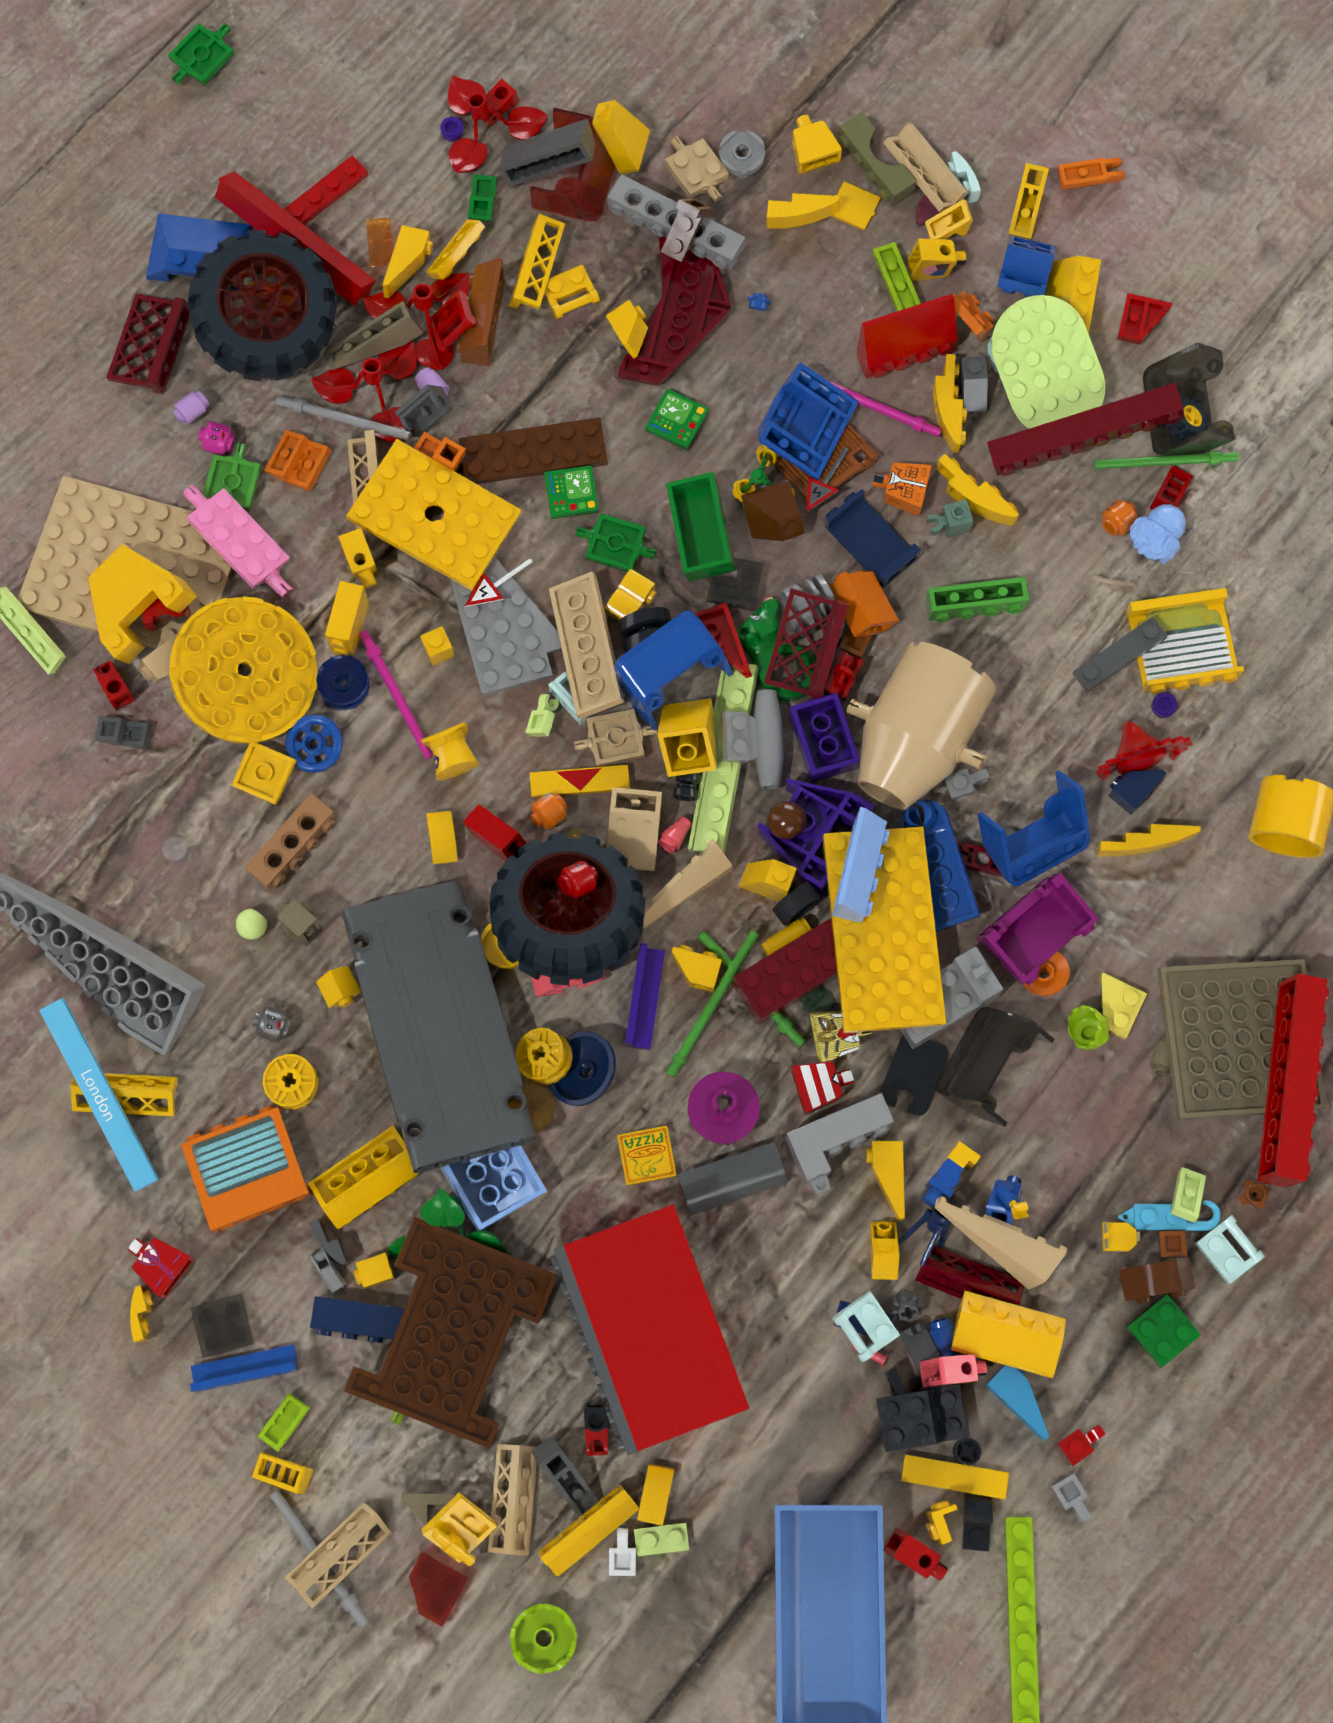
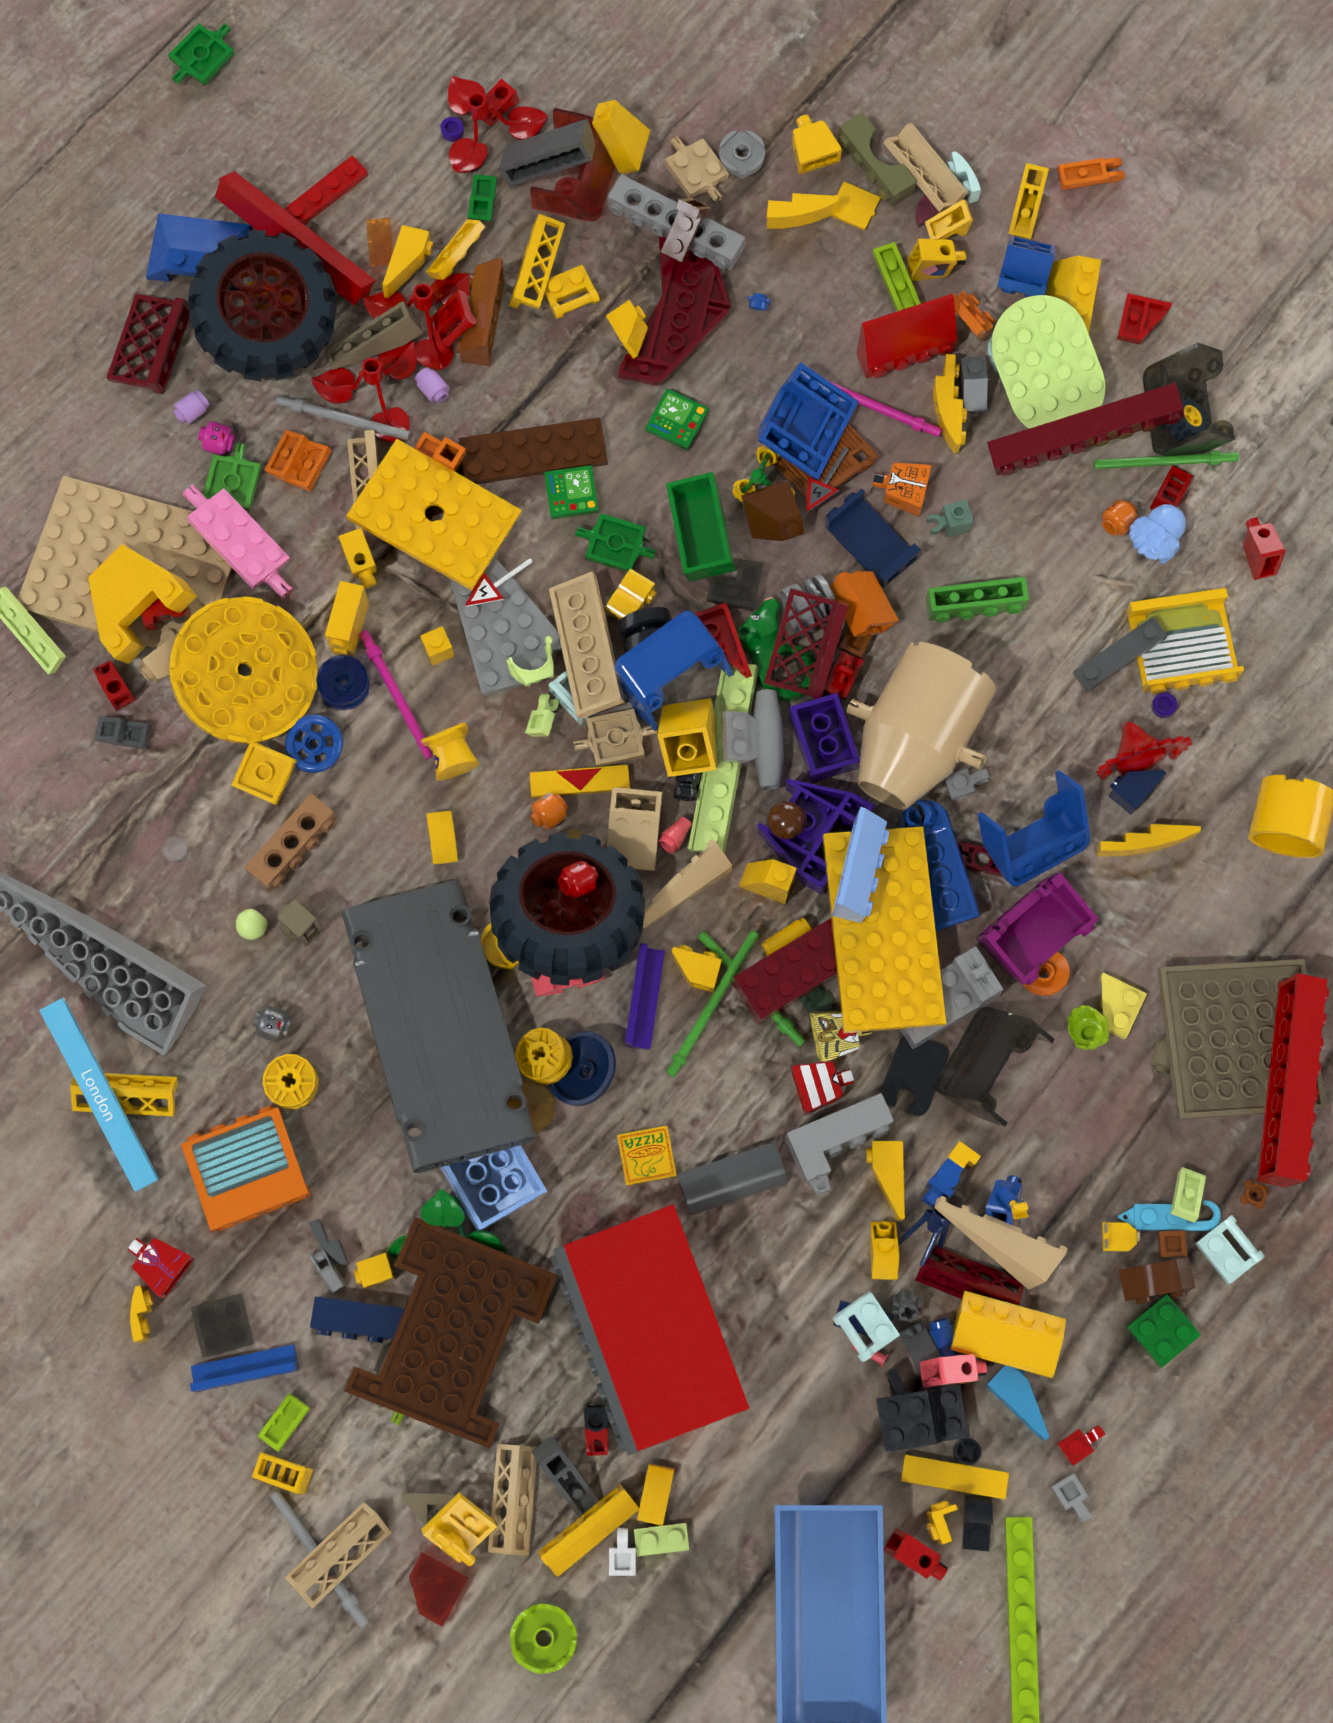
(338, 987): yellow brick -> none
(363, 1178): yellow slope -> none
(424, 409): dark grey hinge -> none
(494, 833): red slope -> none
(530, 677): none -> yellowish green helmet
(728, 1125): magenta piece -> none
(796, 903): black tyre -> none
(982, 500): yellow slope -> none
(1263, 549): none -> red torso

